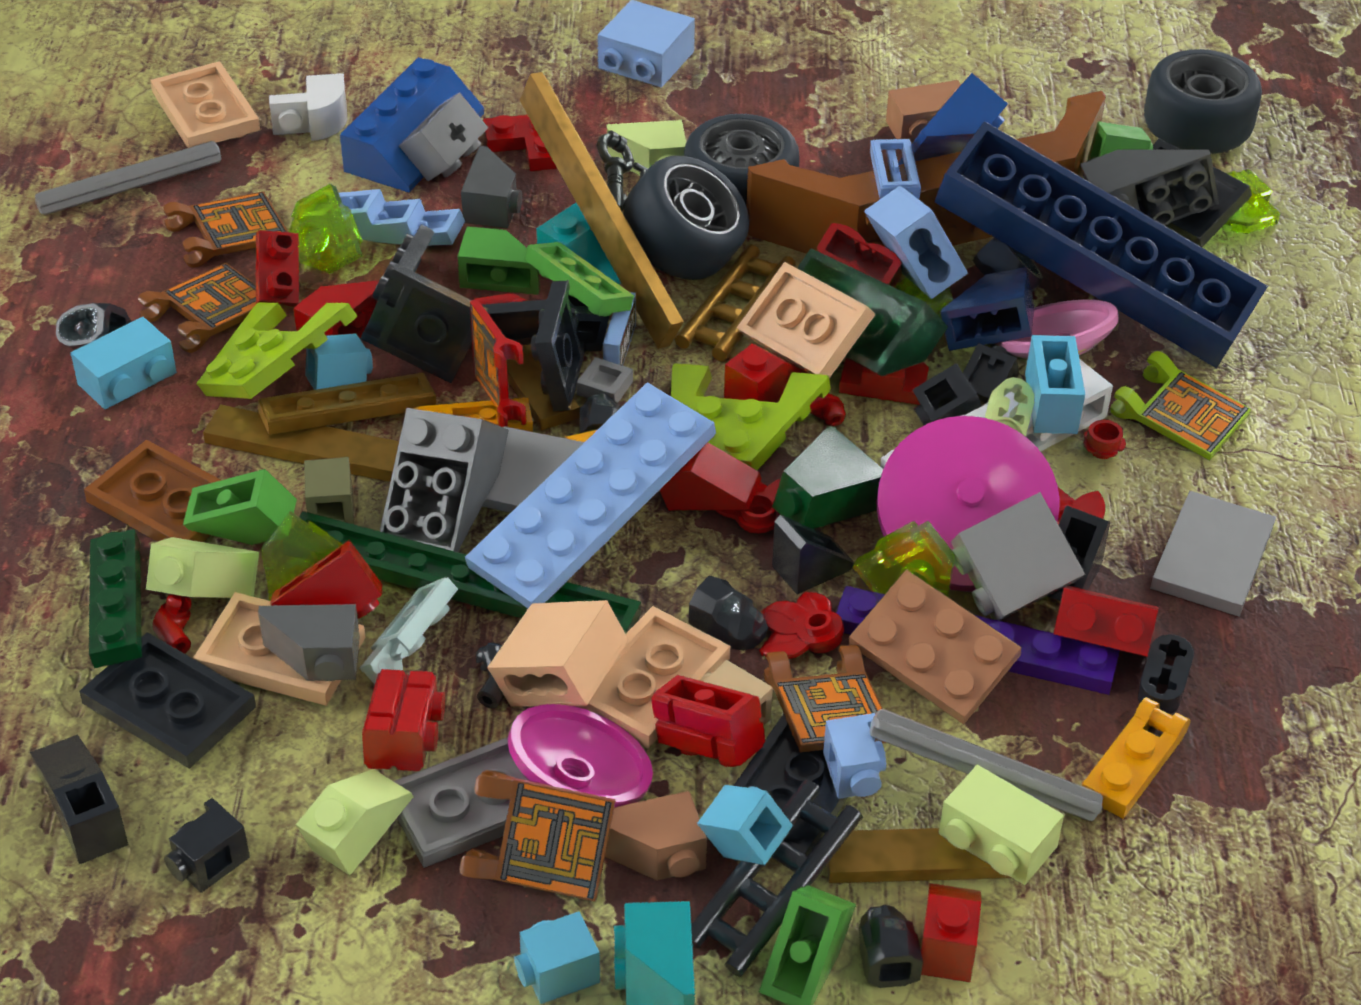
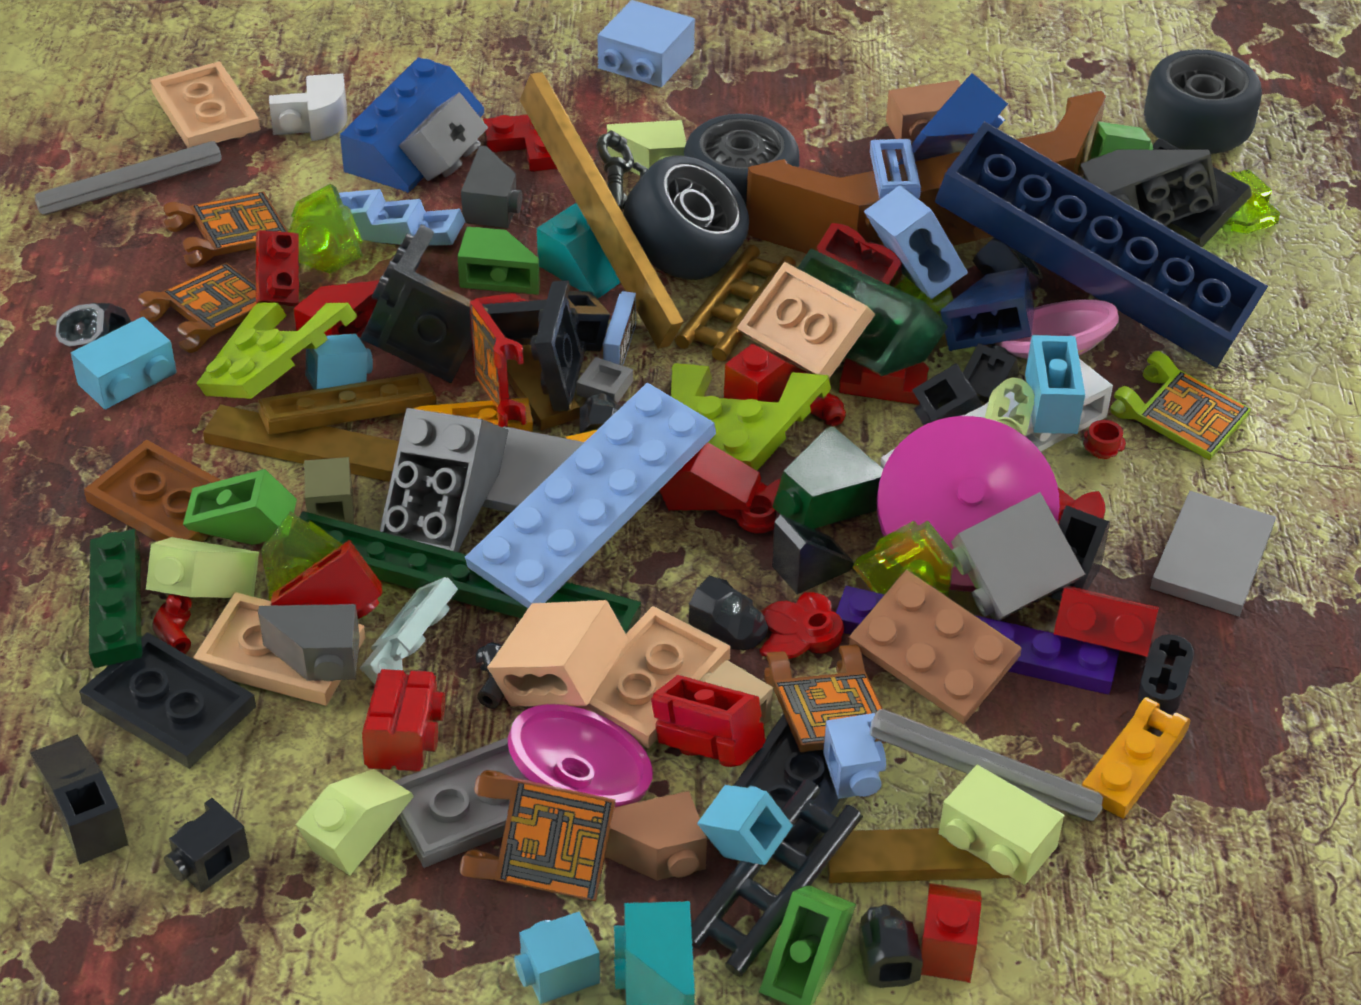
(586, 282): bright green plate -> none

